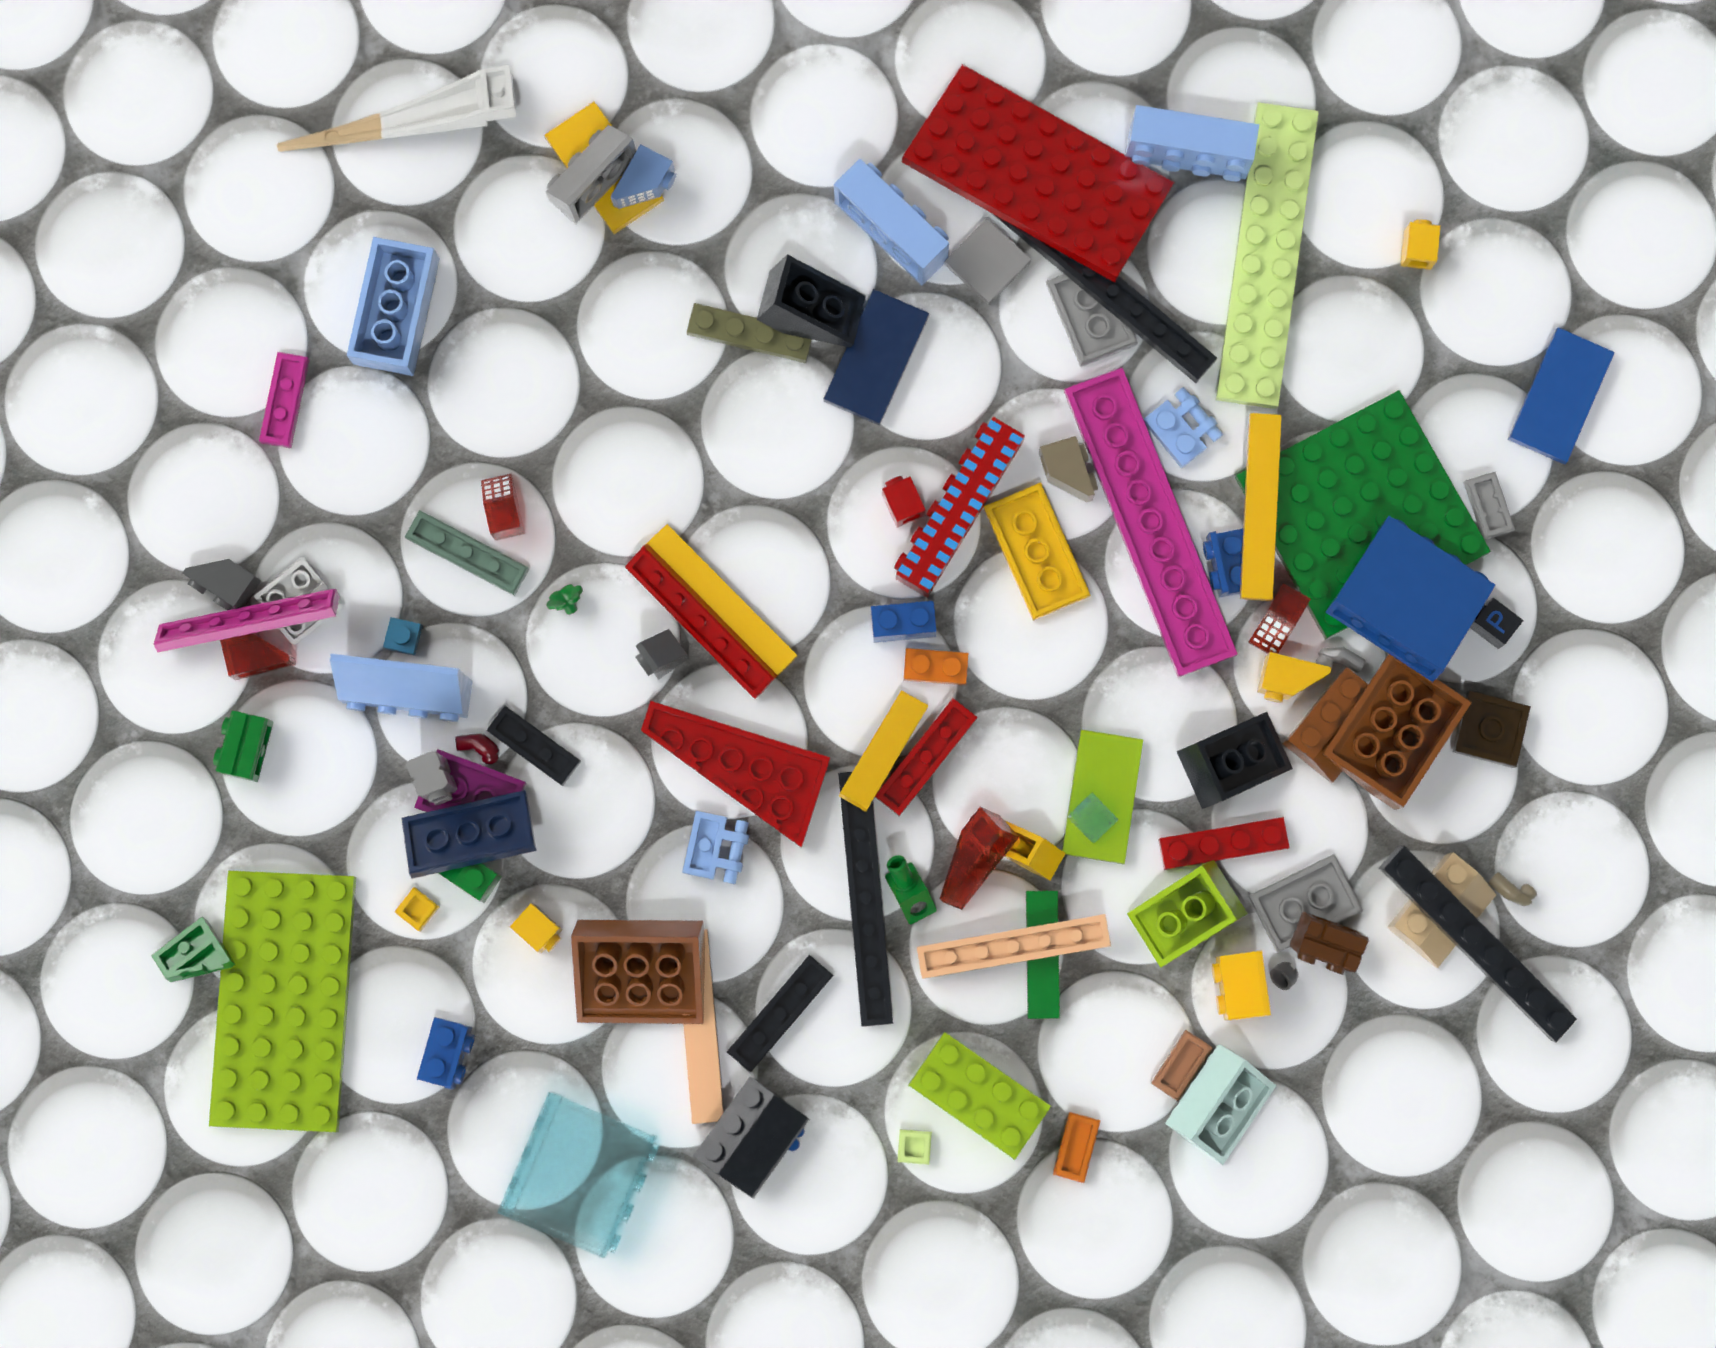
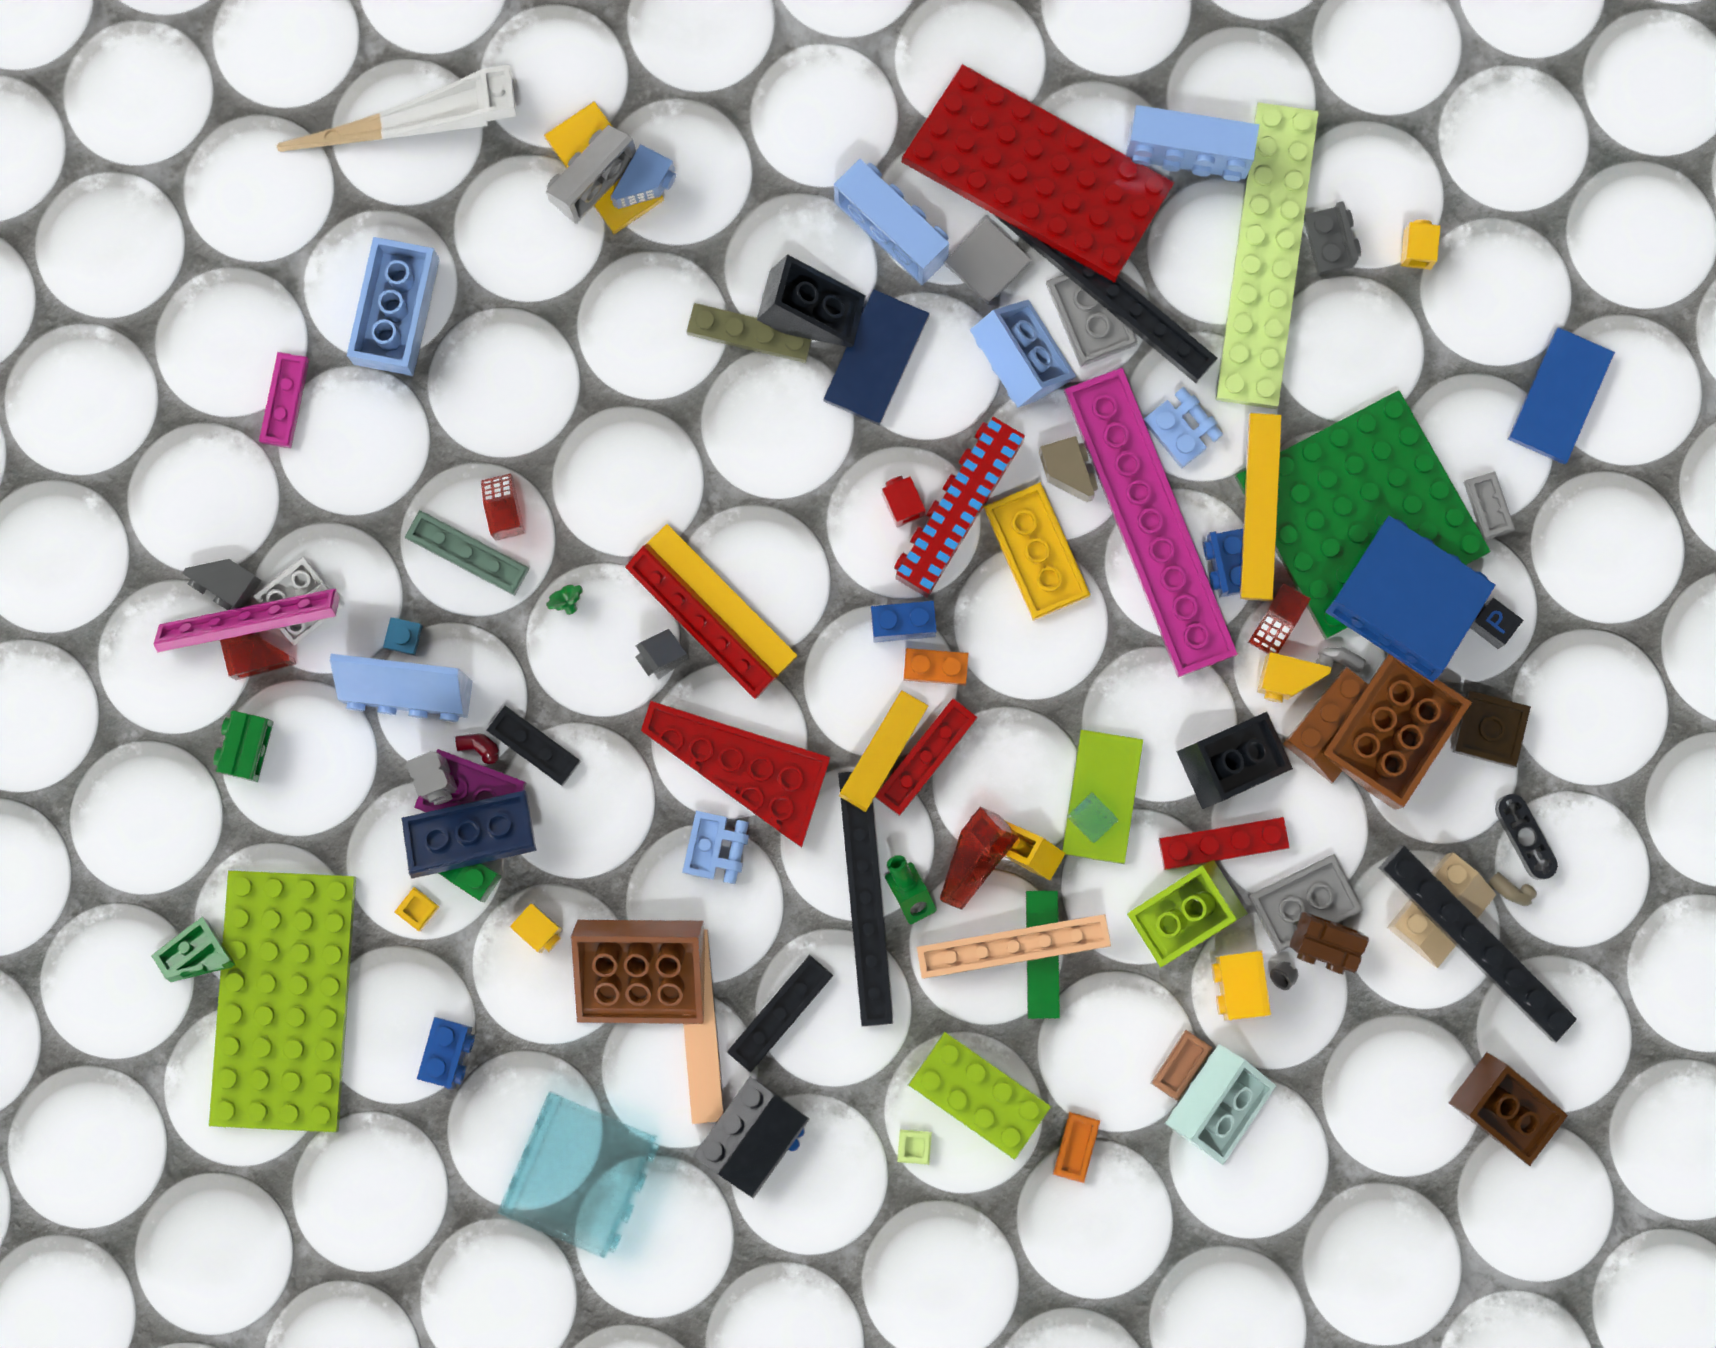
(1022, 352): none -> light blue slope
(1332, 239): none -> dark grey bracket
(1508, 1108): none -> reddish brown slope
(1531, 861): none -> black beam

